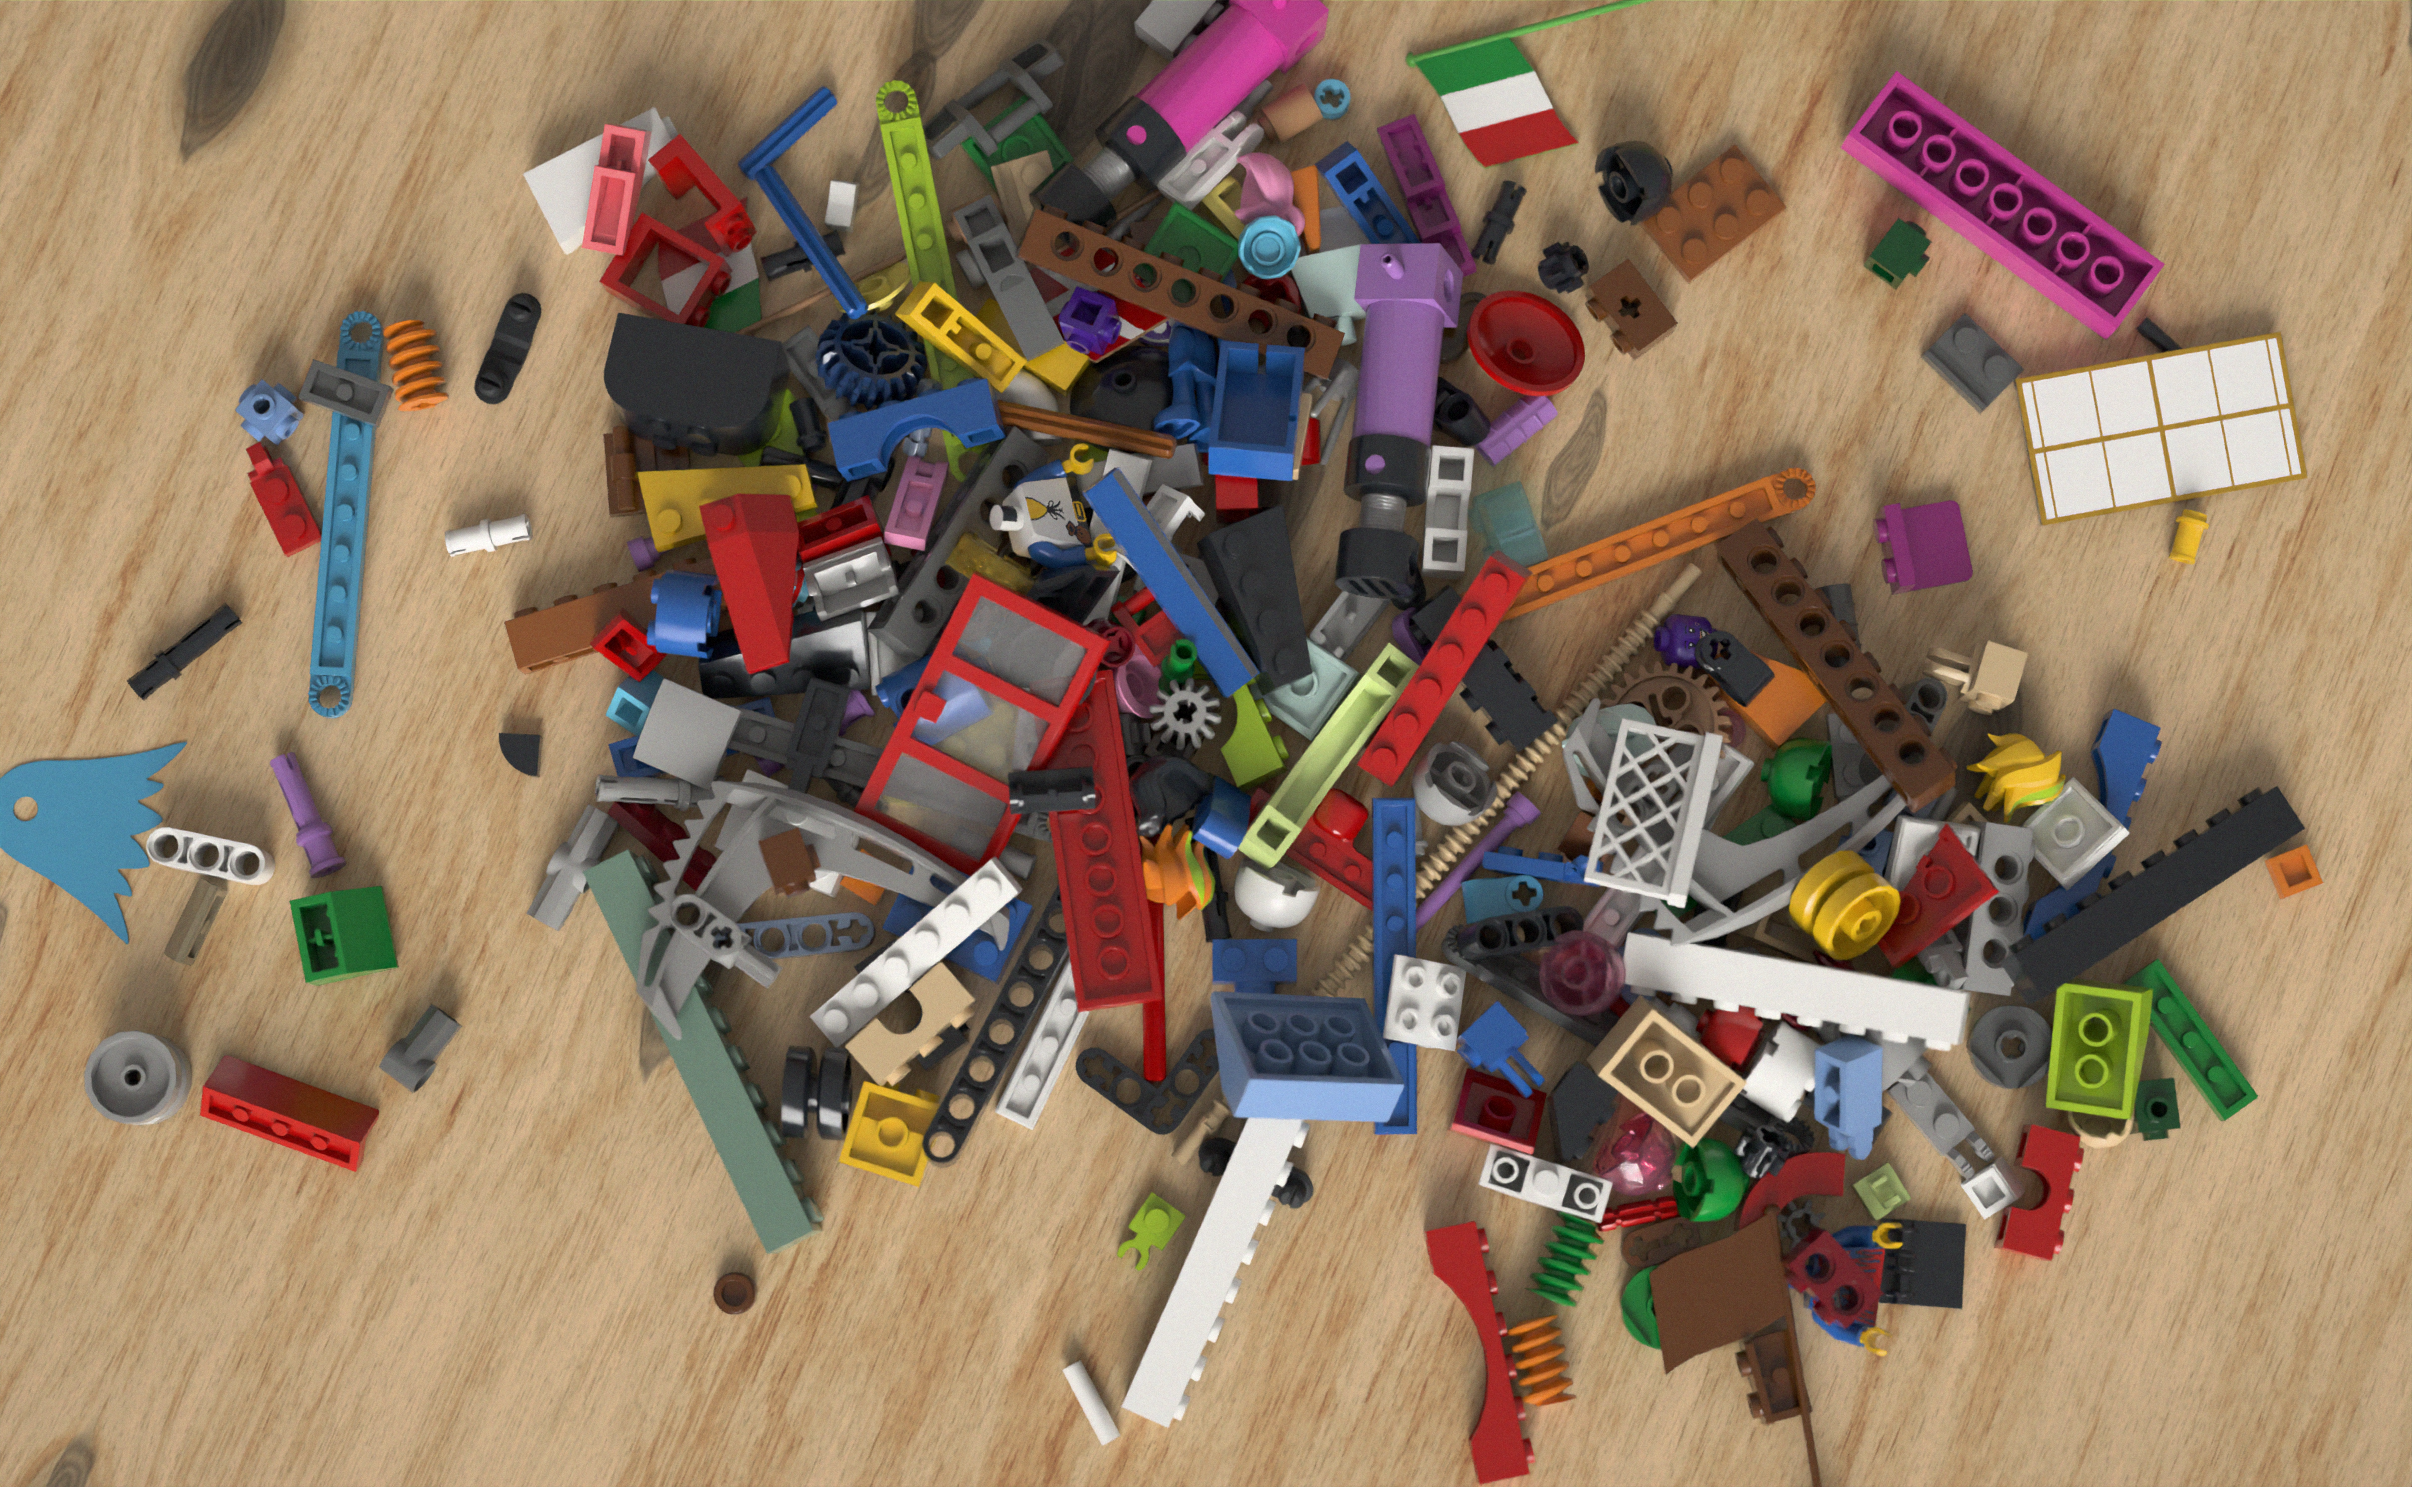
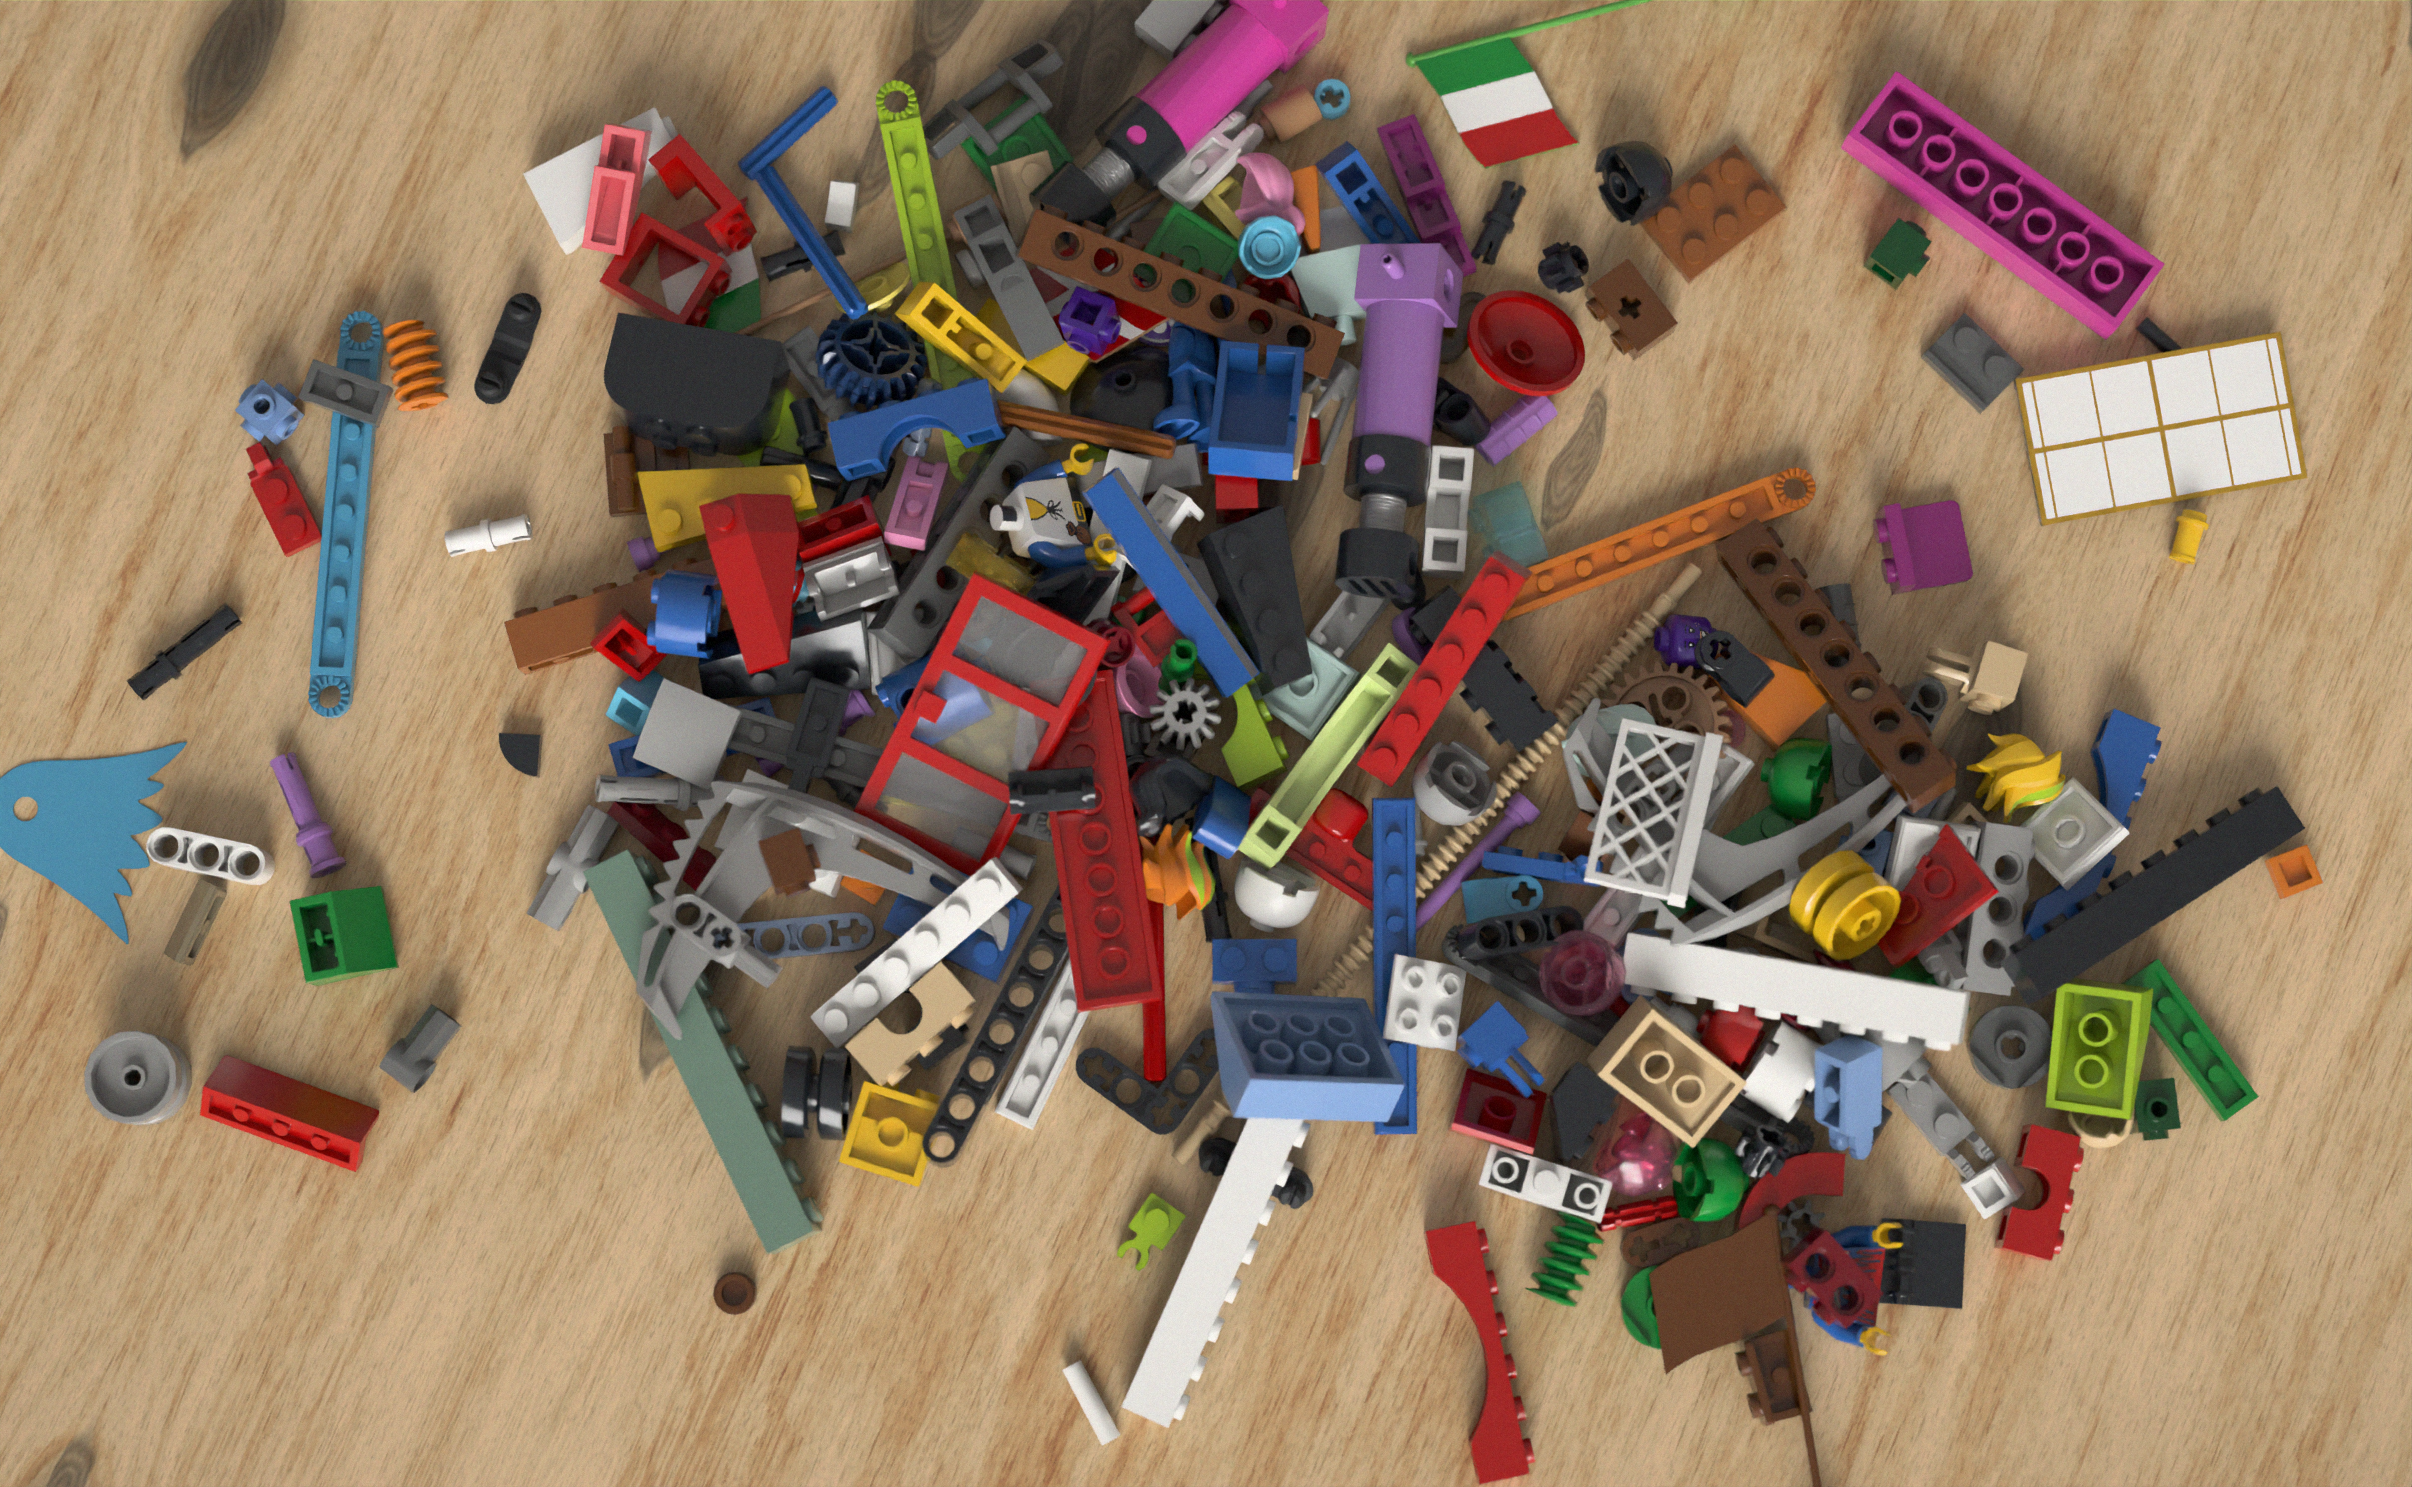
(1541, 1361): orange piece -> none
(1881, 1191): yellowish green tile -> none

